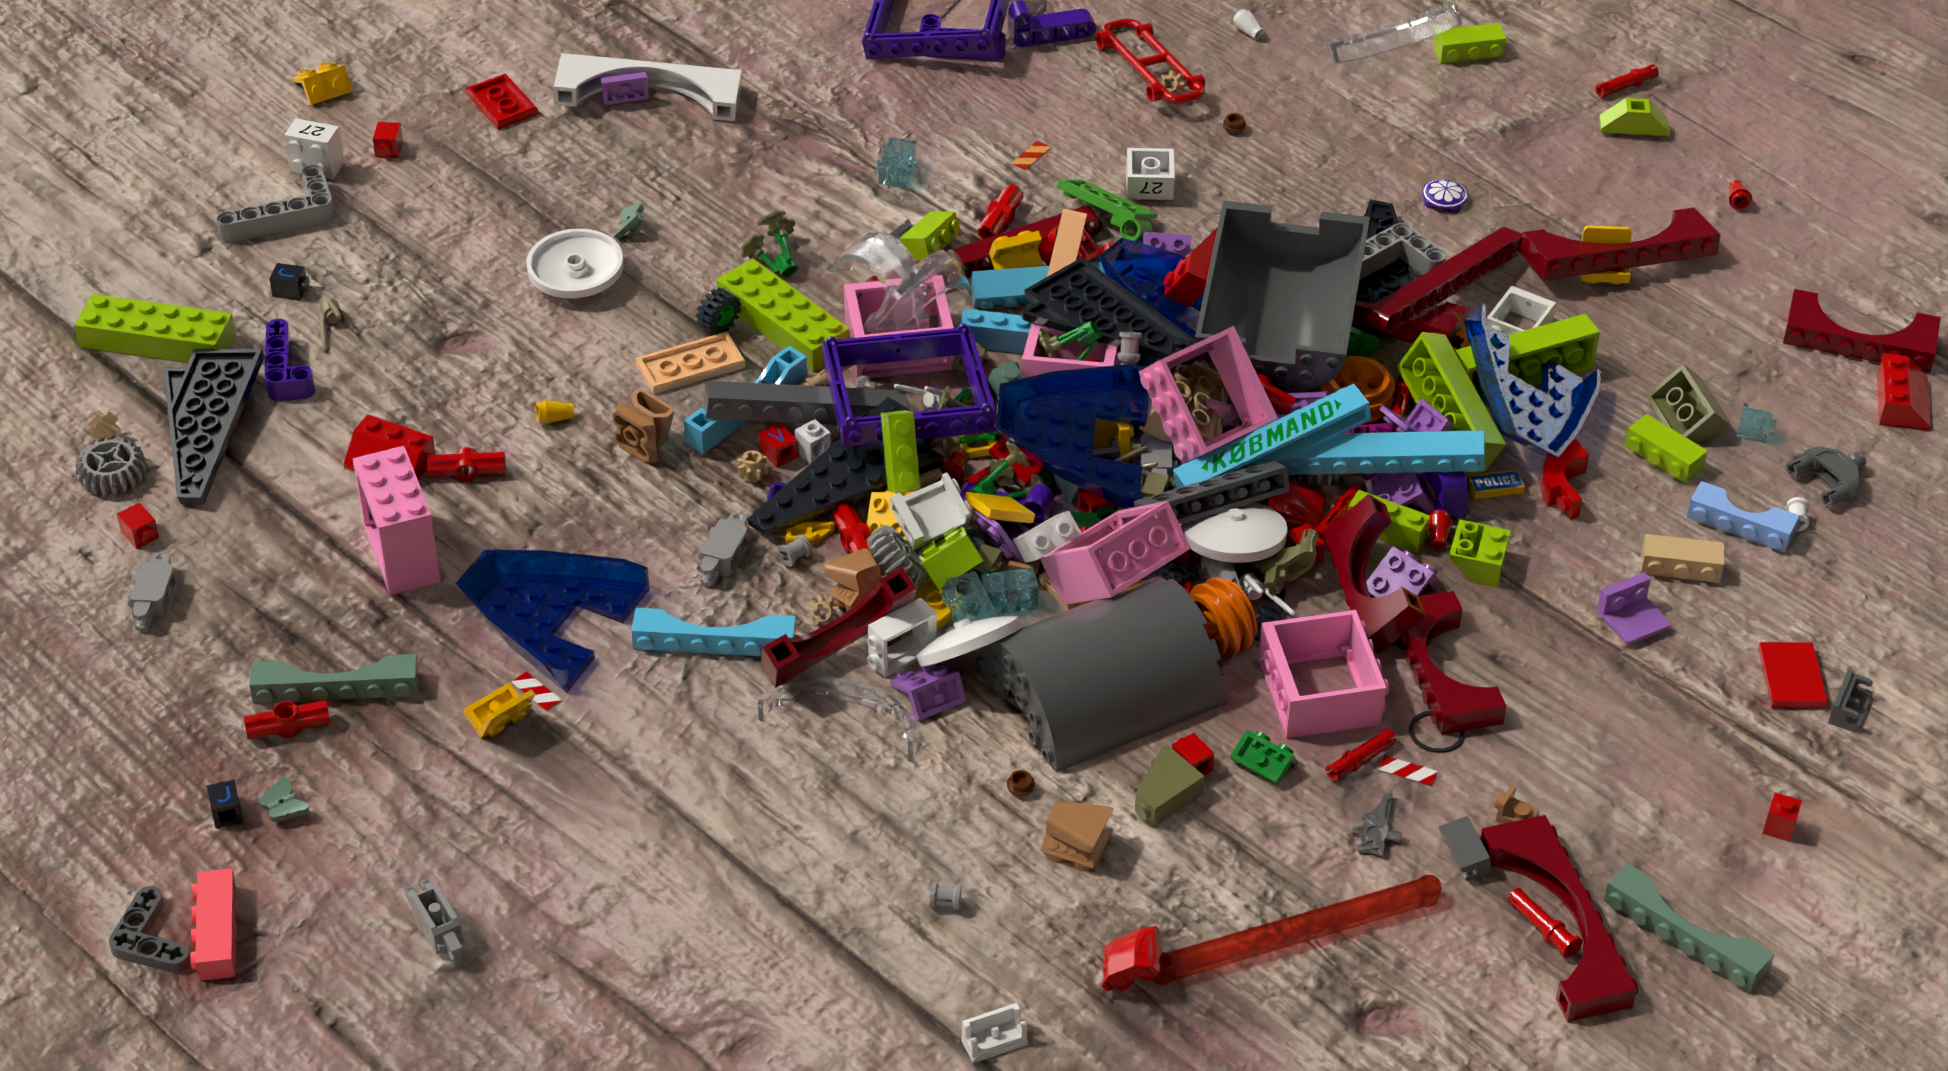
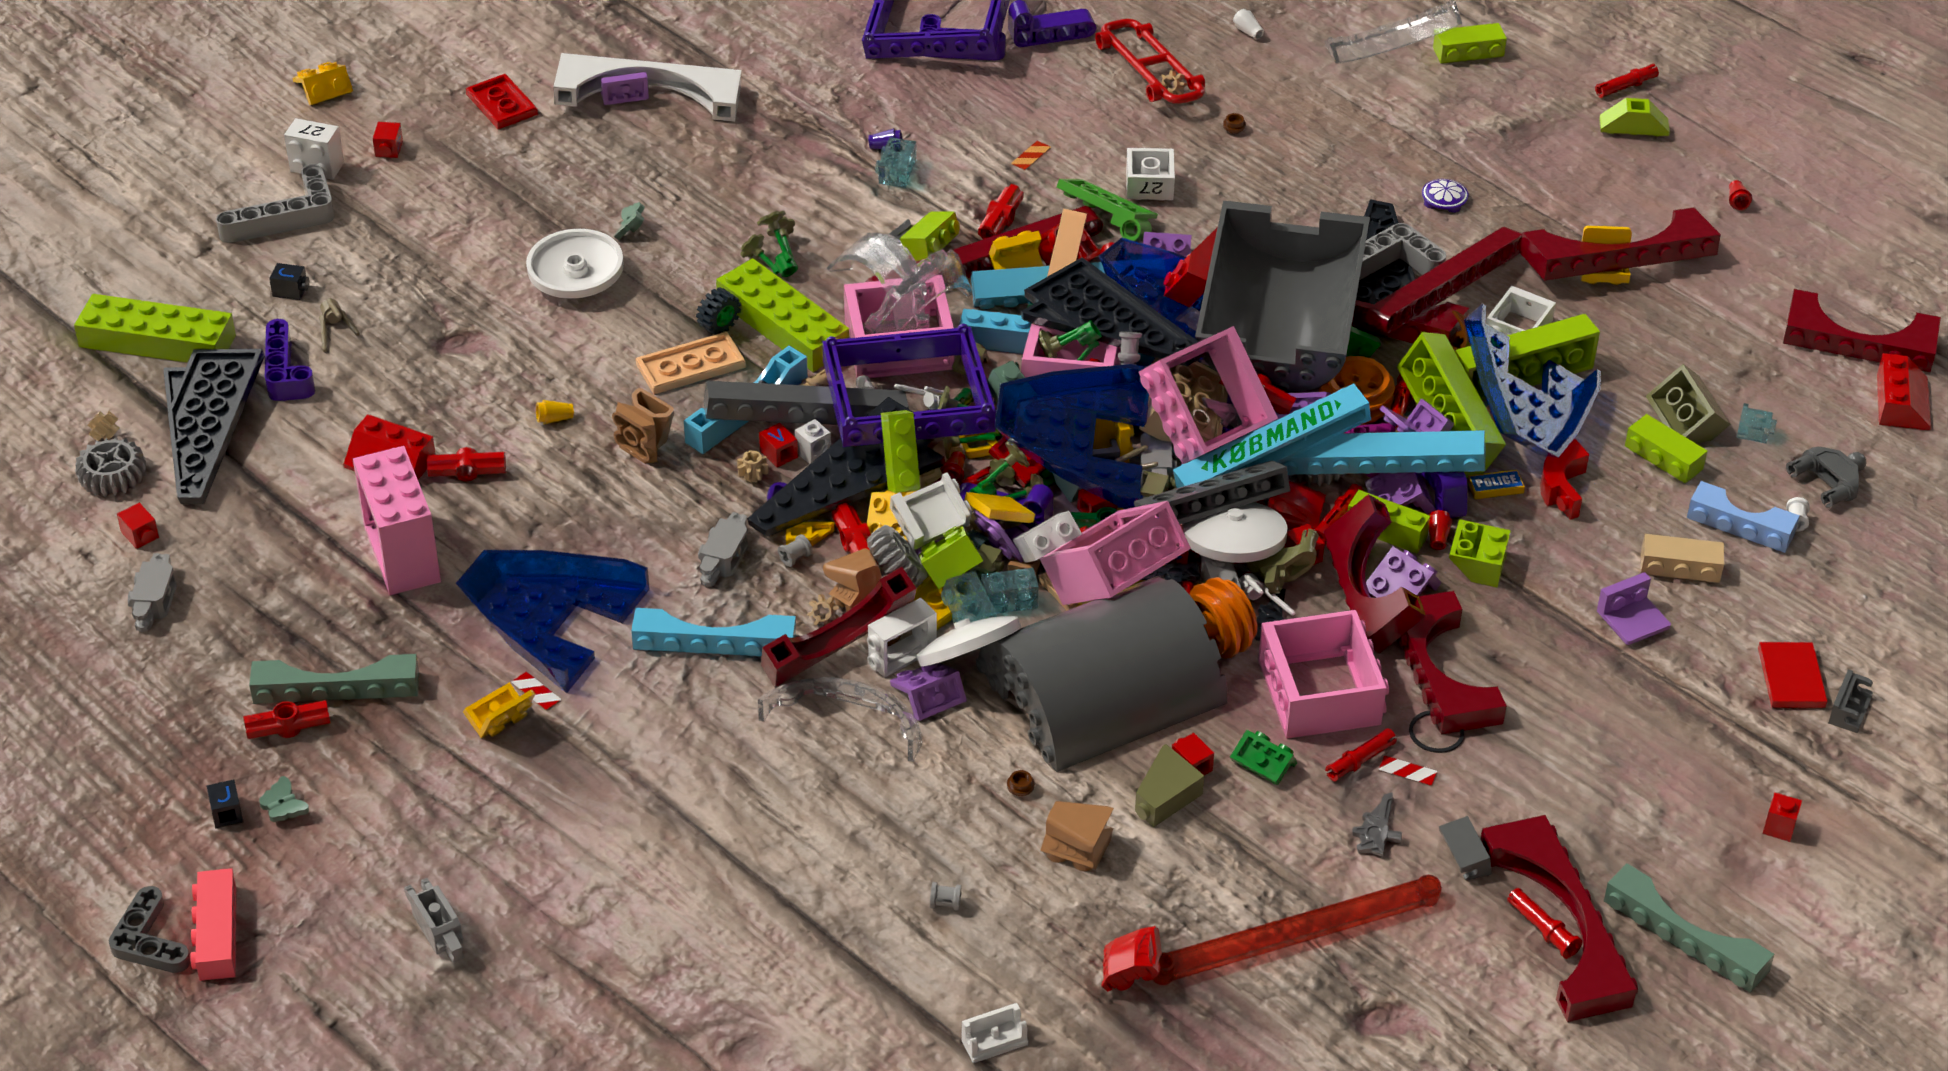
(881, 139): none -> dark purple cone
(1512, 809): medium nougat bracket -> none

